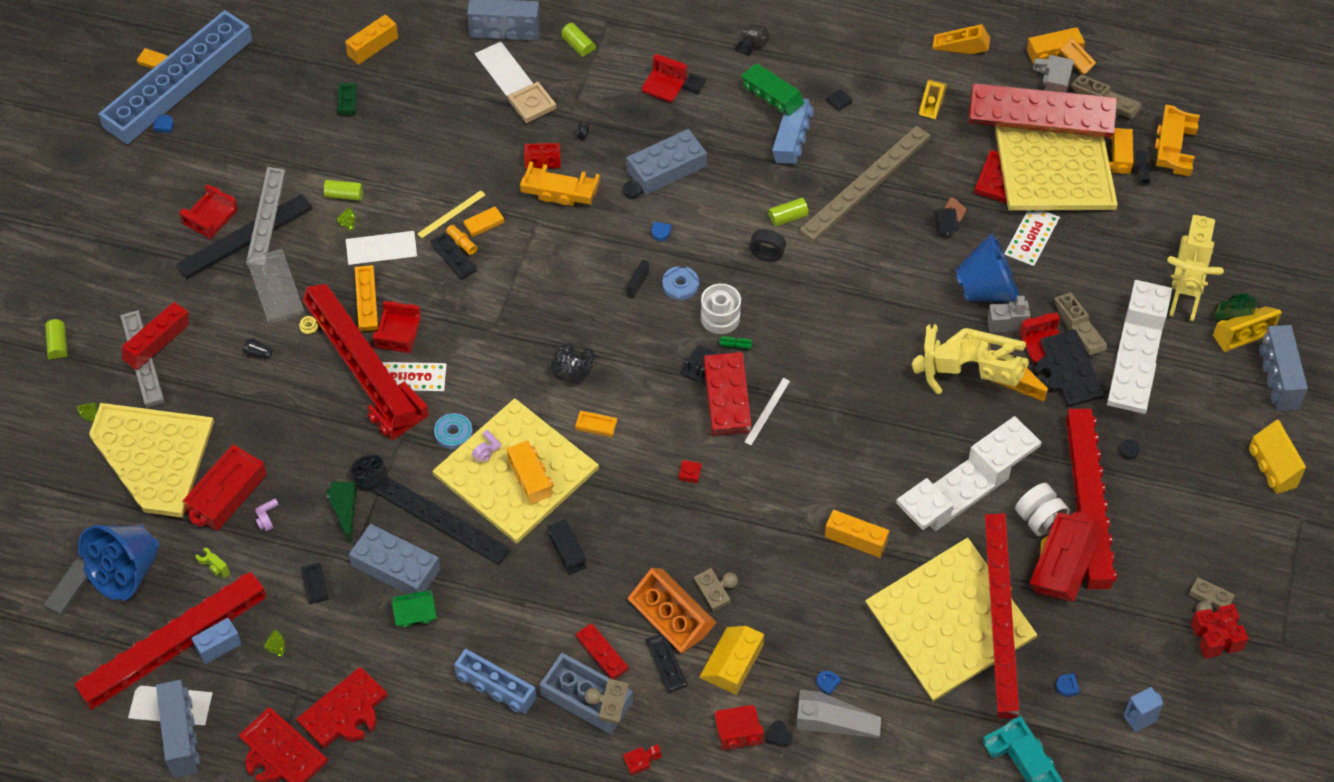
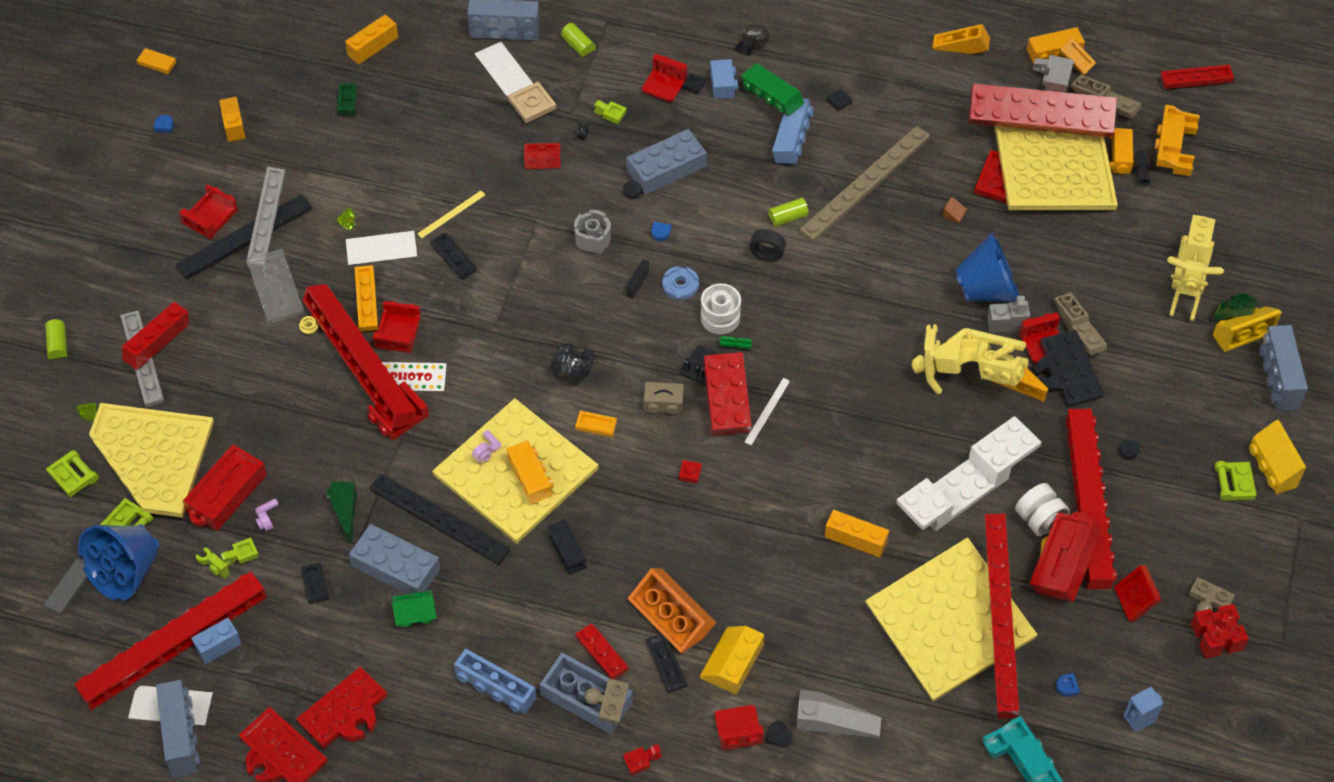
(67, 477): none -> lime plate
(126, 513): none -> lime plate
(175, 77): medium blue brick -> none
(232, 119): none -> light orange slope
(242, 551): none -> lime plate
(256, 349): black cone -> none
(275, 644): clear neon green tile -> none
(343, 190): lime brick -> none
(368, 471): black wheel -> none
(449, 422): medium blue tile -> none
(461, 239): light orange pin -> none
(483, 221): light orange tile -> none
(559, 188): light orange bracket -> none
(592, 231): none -> light grey brick
(611, 112): none -> lime plate
(663, 397): none -> dark tan brick
(713, 589): dark tan plate -> none
(722, 78): none -> medium blue brick
(828, 682): blue tile -> none
(932, 99): yellow slope -> none
(946, 221): black brick -> none
(1032, 236): white sticker -> none
(1137, 593): none -> red tile
(1139, 347): white bracket -> none
(1197, 76): none -> red plate
(1241, 480): none -> lime plate

